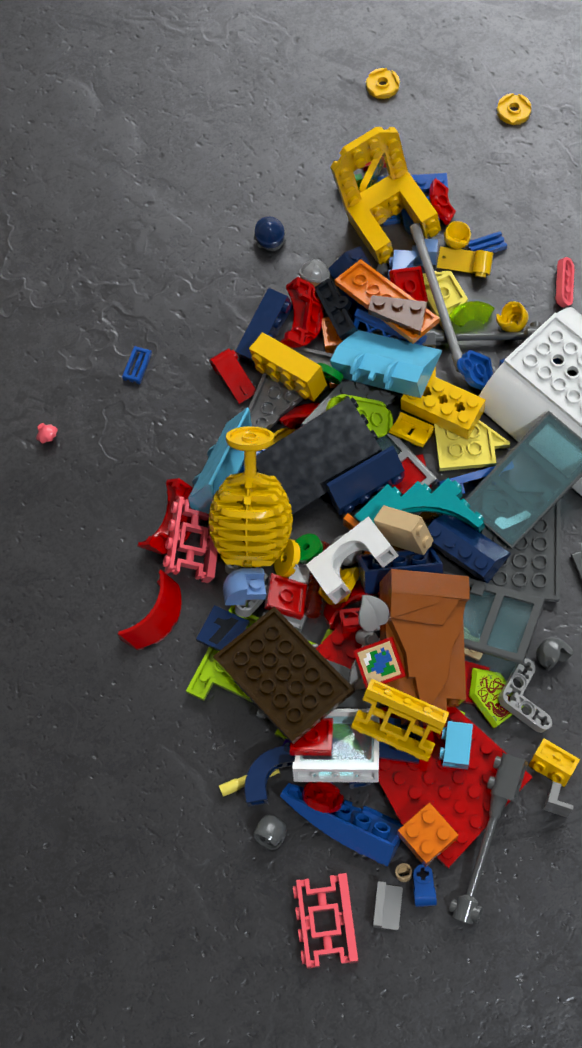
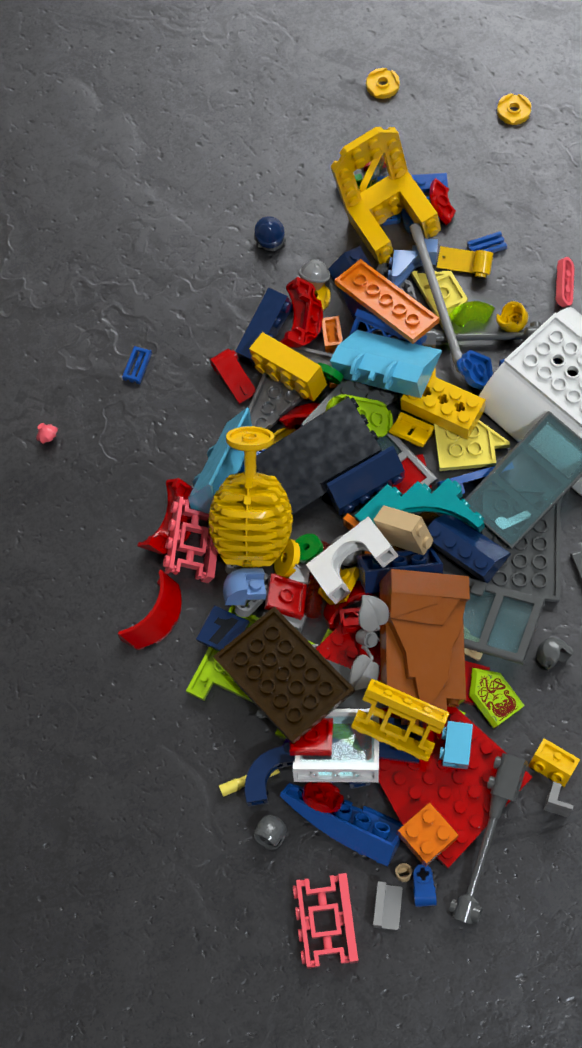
(336, 308): black hinge -> none
(380, 662): tile -> none
(404, 312): wing -> none
(410, 281): red tile -> none
(457, 235): yellow hair -> none
(517, 699): light grey beam -> none

